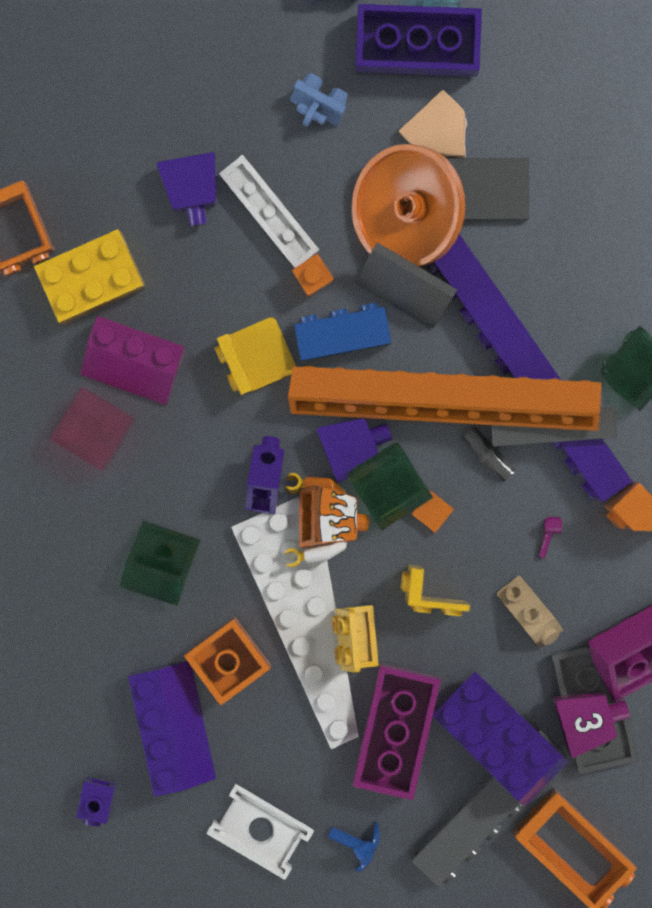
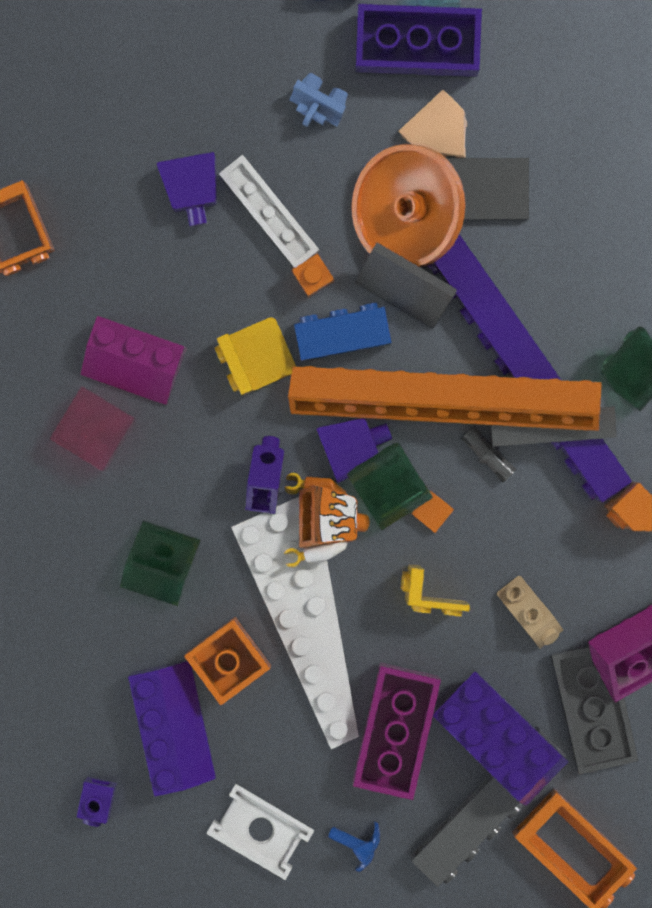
(90, 277): yellow brick -> none
(355, 638): yellow bracket -> none
(552, 525): magenta hand -> none
(588, 720): magenta torso -> none

